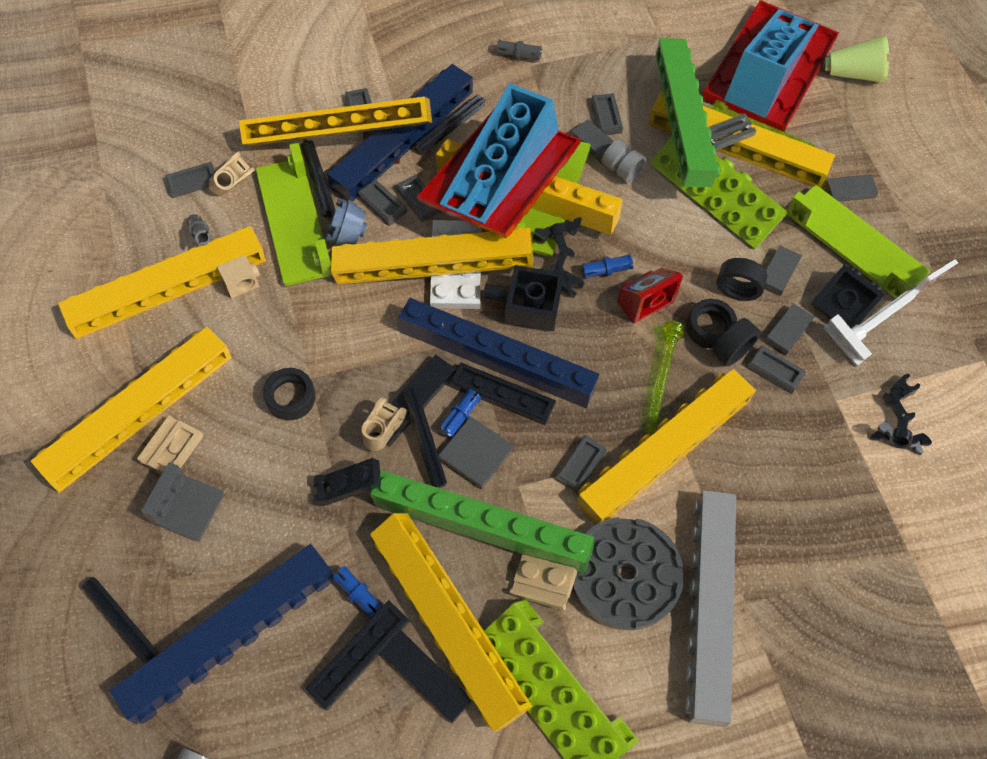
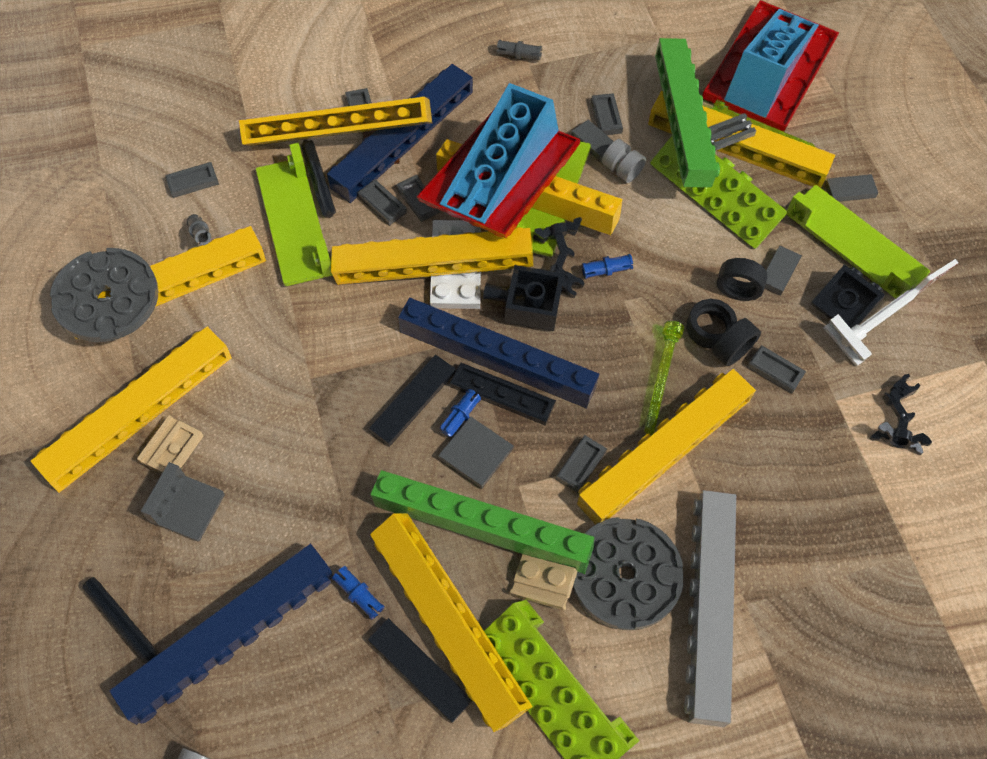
(108, 318): none -> dark grey plate
(233, 172): tan piece -> none
(239, 276): tan brick -> none
(284, 376): black tyre -> none
(346, 223): sand blue cone -> none
(347, 482): black plate -> none
(357, 655): black tile -> none
(384, 420): tan piece -> none
(424, 438): black axle -> none
(449, 124): black axle -> none
(649, 293): red slope -> none
(789, 329): dark grey tile -> none
(861, 61): yellowish green cone -> none

